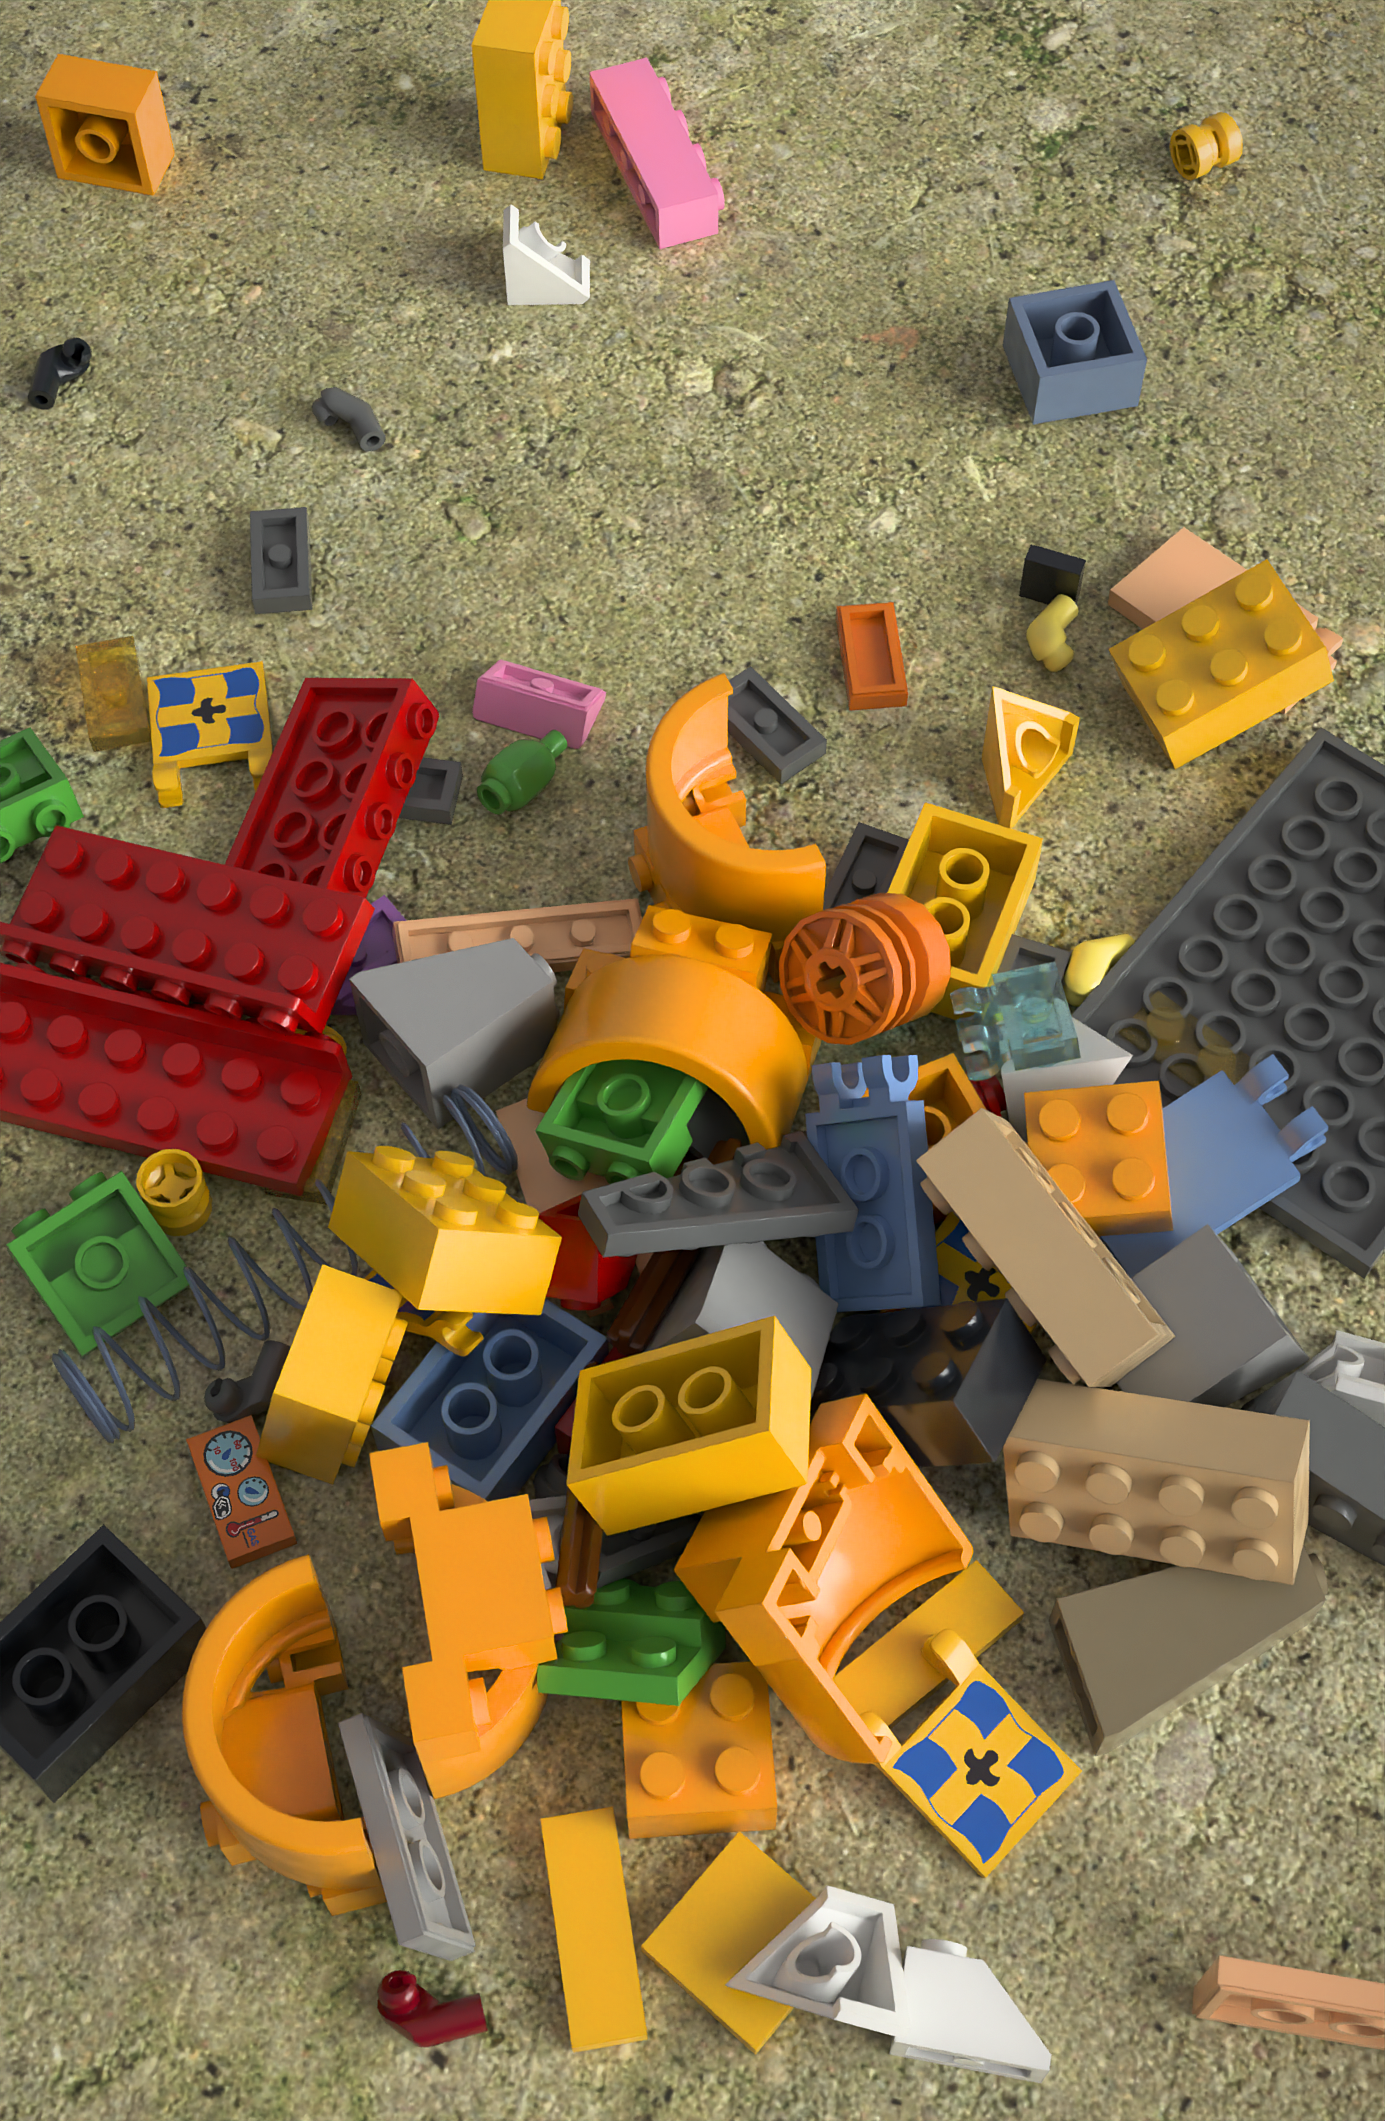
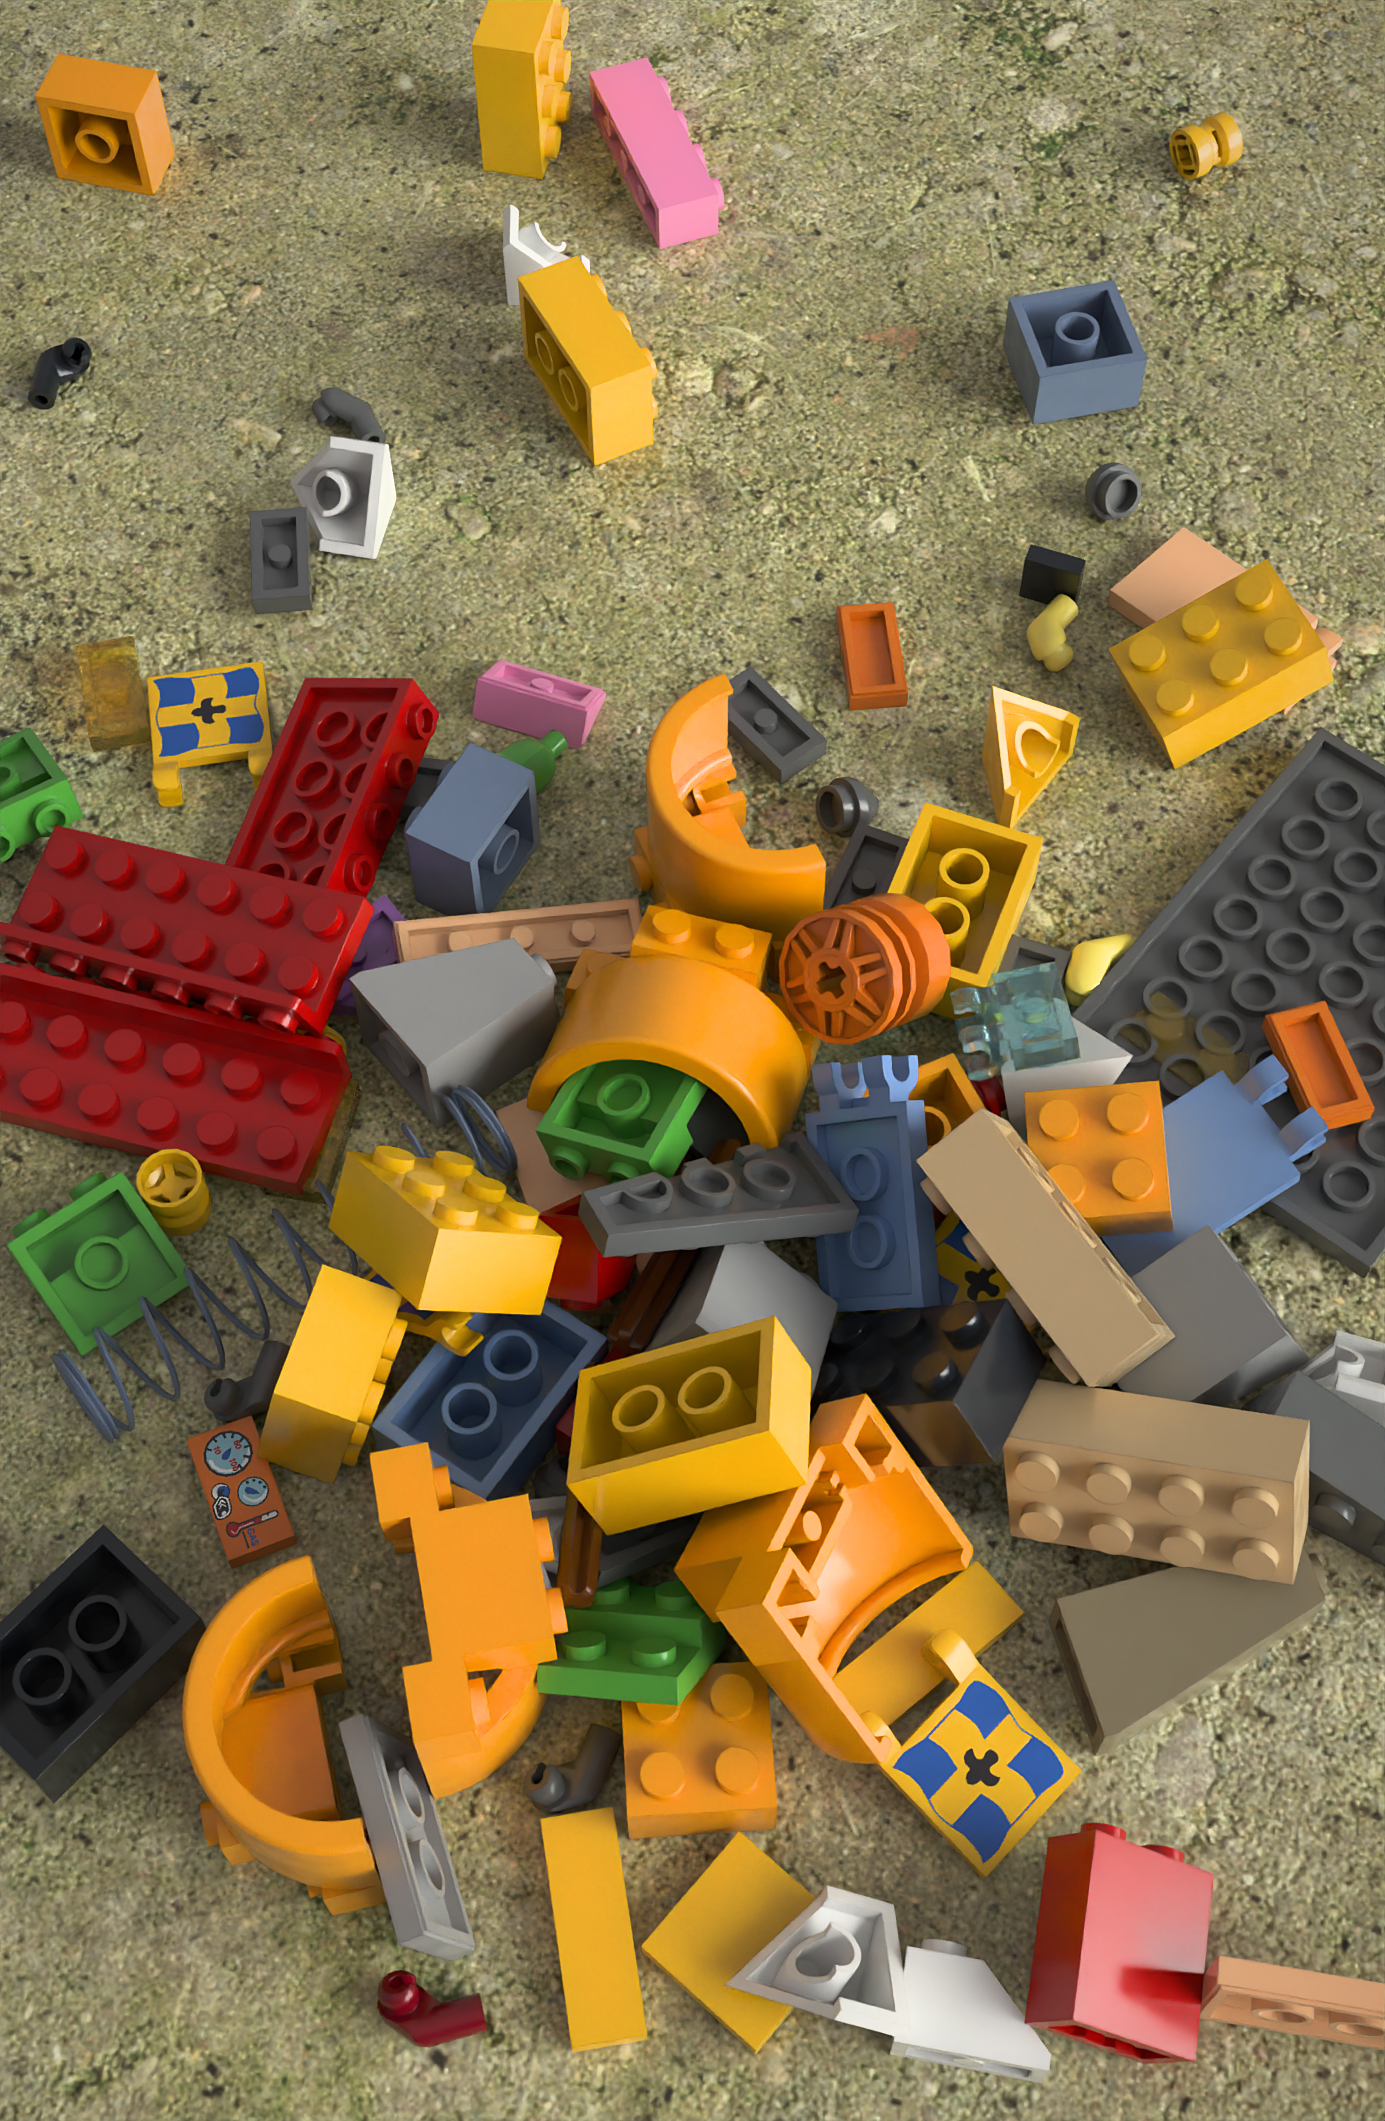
(348, 495): none -> white slope
(473, 833): none -> sand blue brick
(577, 1781): none -> dark grey arm
(587, 359): none -> yellow brick
(845, 805): none -> dark grey plate
(1113, 491): none -> dark grey plate
(1120, 1946): none -> brick
(1318, 1064): none -> orange tile

